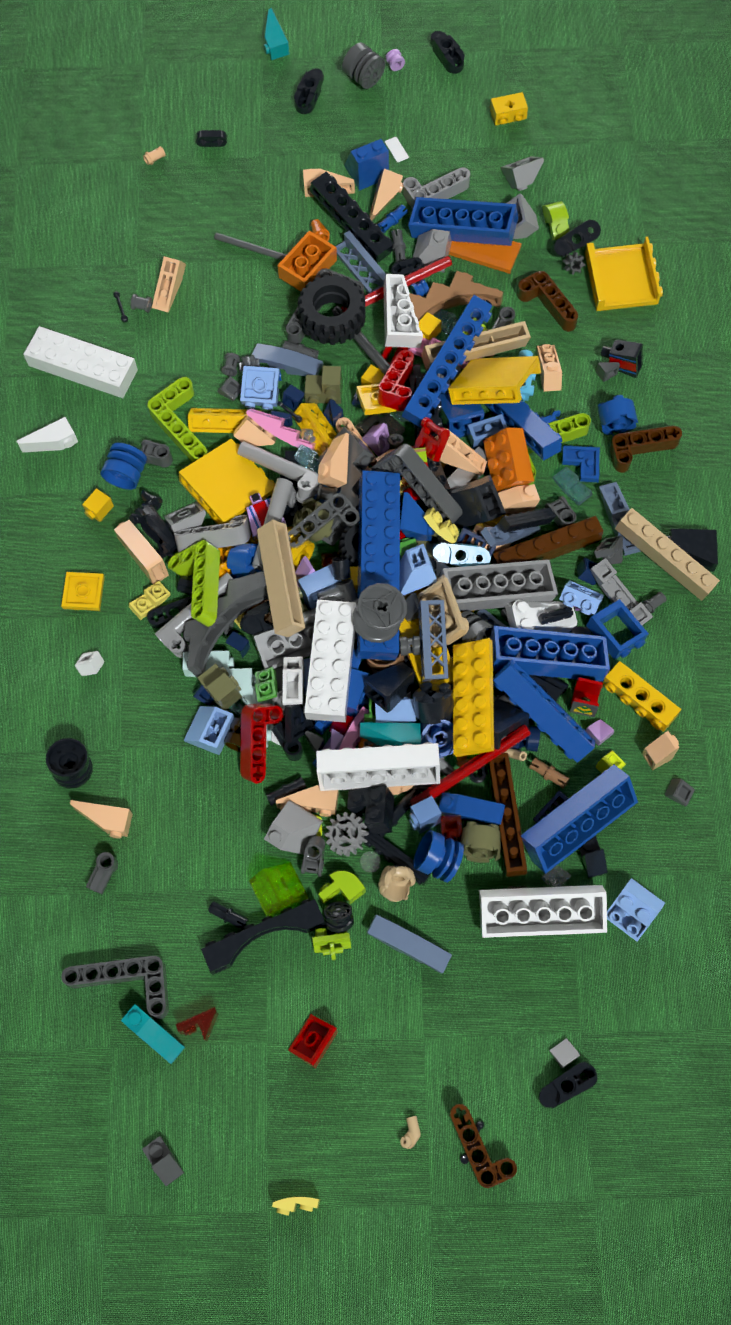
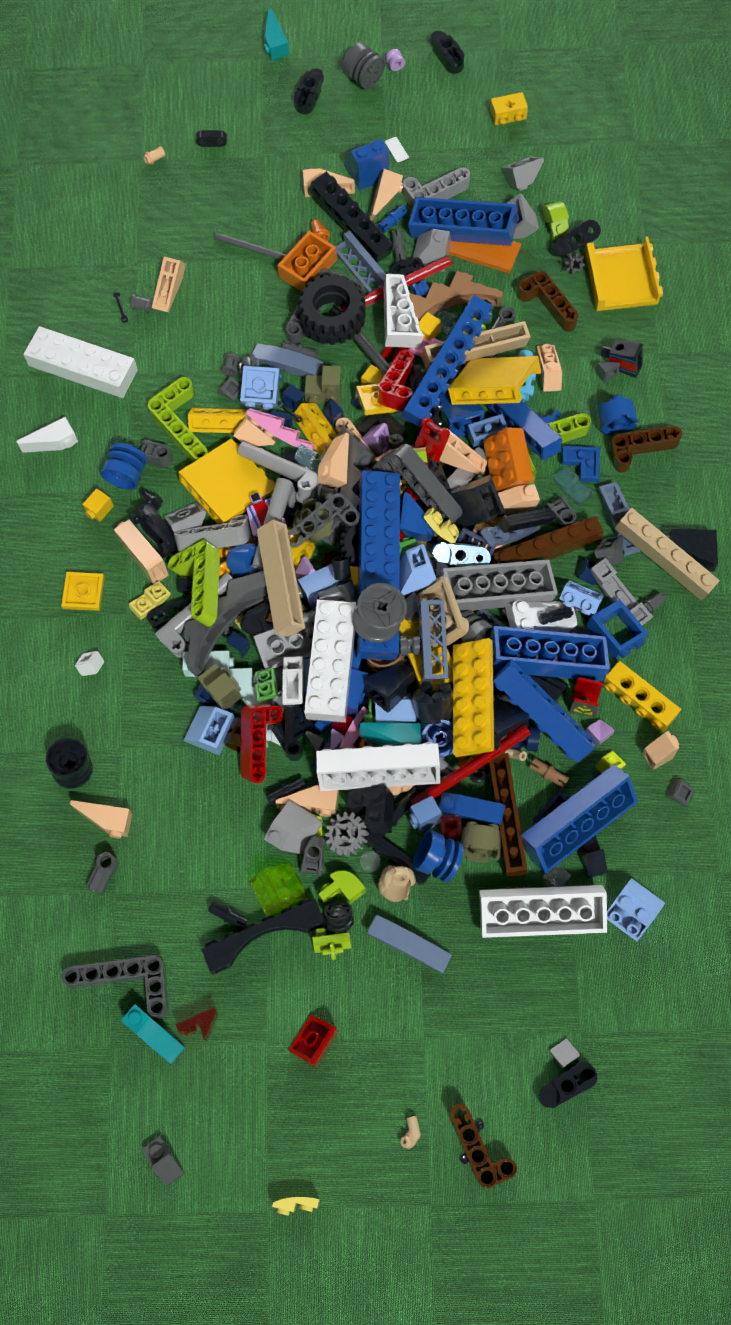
(307, 434): clear bar -> none

